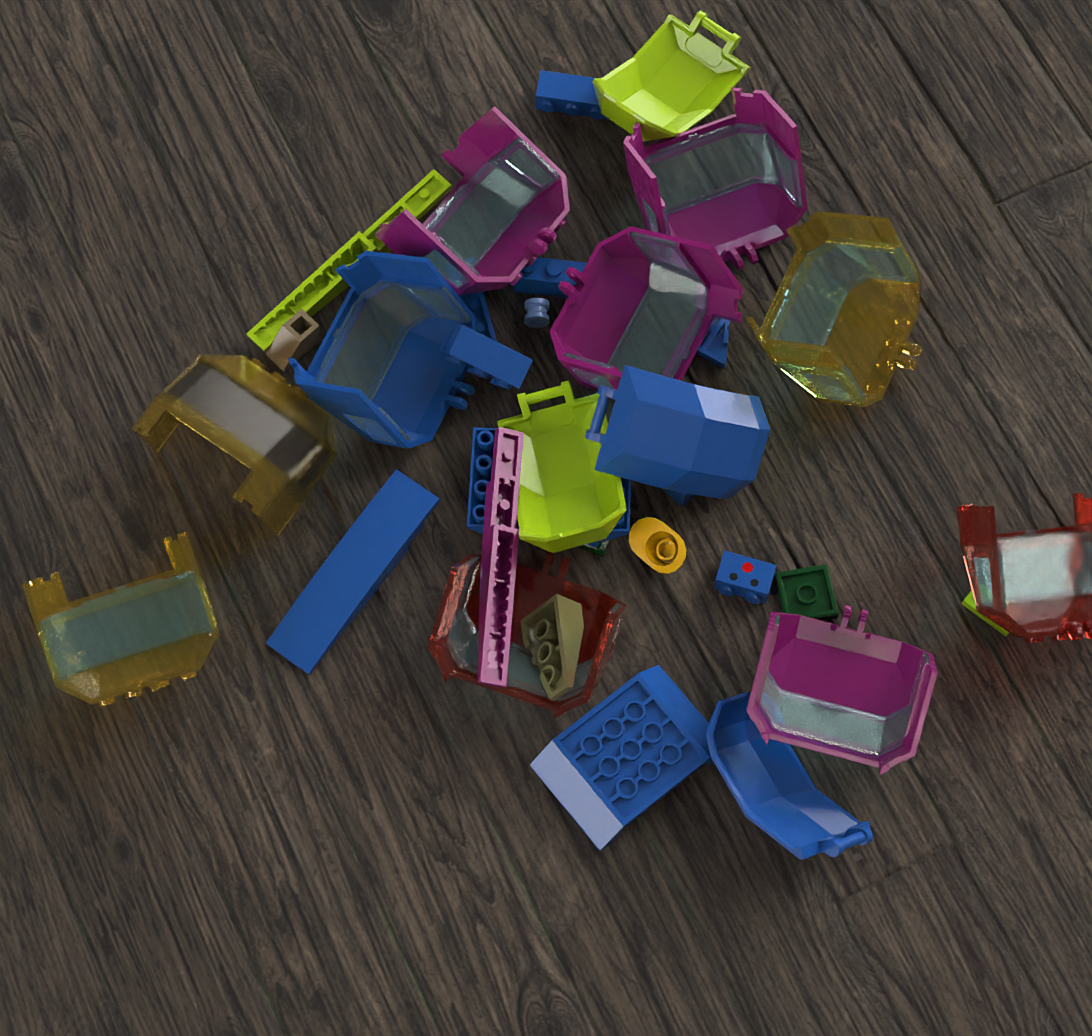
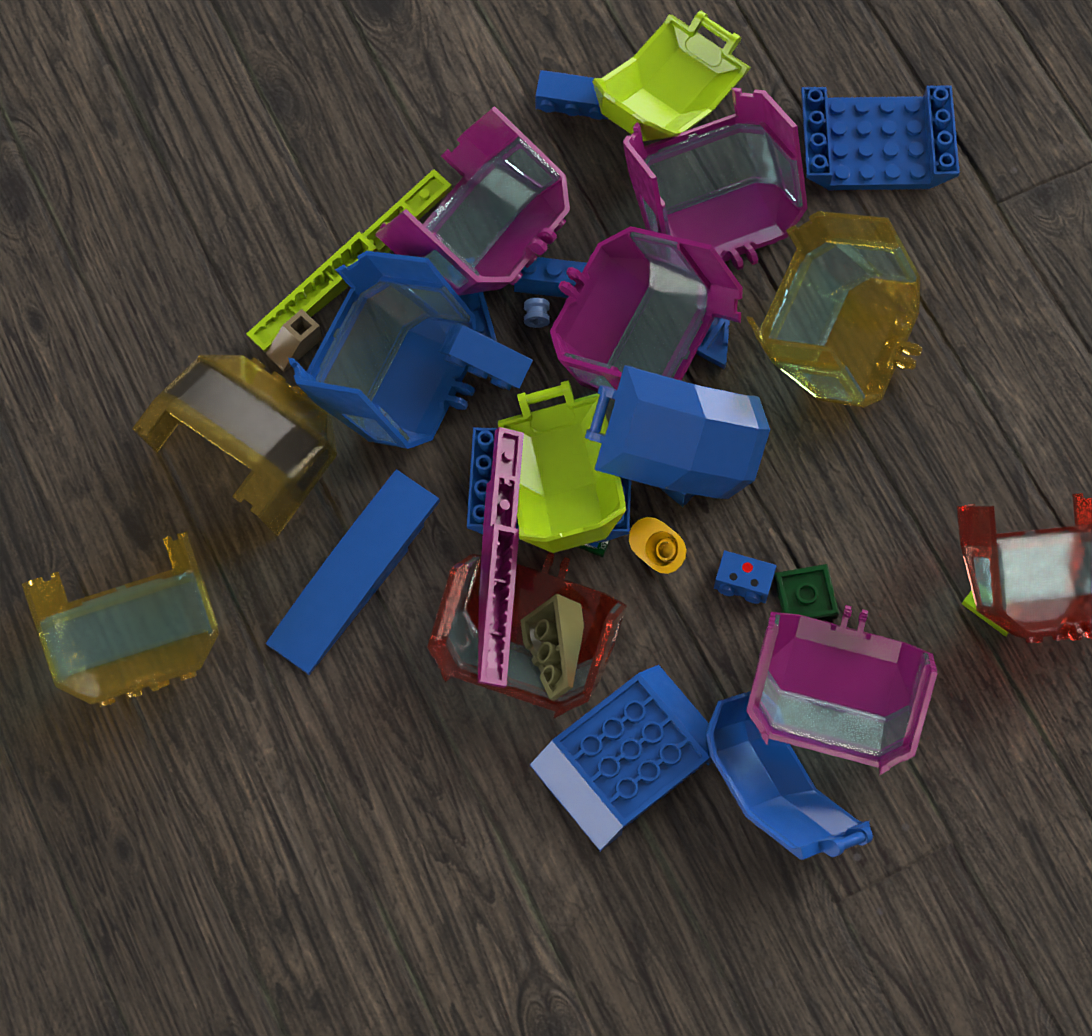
(880, 140): none -> blue slope

